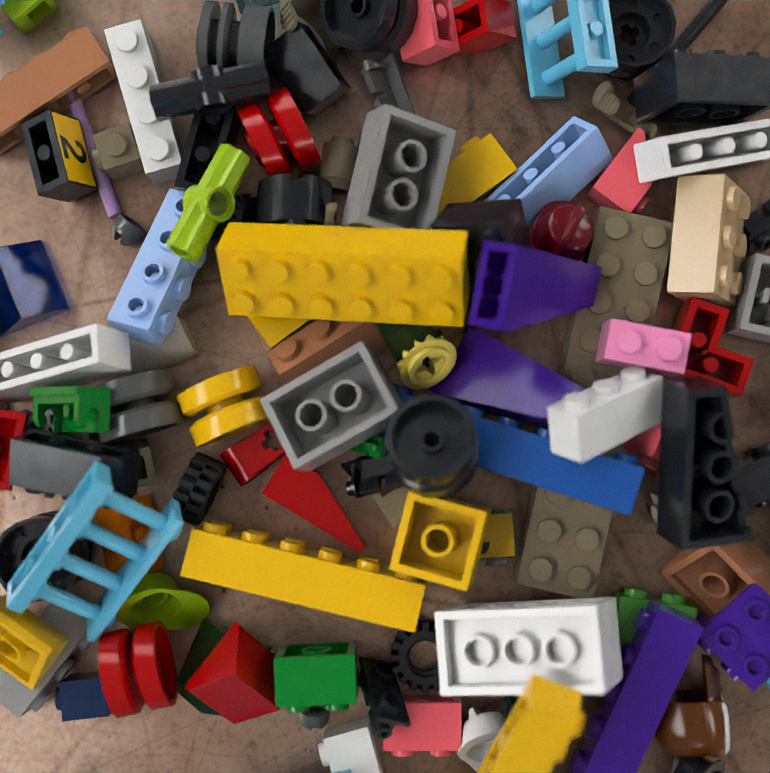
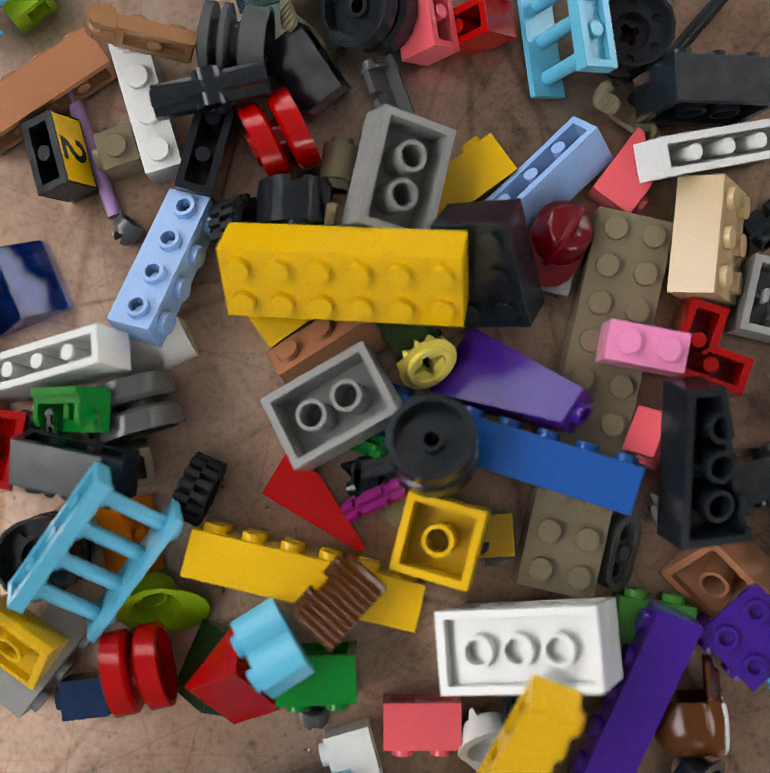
(139, 34): none -> medium nougat hinge
(208, 203): lime piece -> none
(224, 401): yellow wheel -> none
(252, 455): red piece -> none
(270, 648): none -> medium azure brick
(338, 600): none -> reddish brown brick
(374, 500): none -> magenta axle
(383, 696): black hinge -> none
(401, 661): black tyre -> none
(528, 287): dark purple slope -> none
(605, 414): white brick -> none
(620, 551): none -> dark grey plate

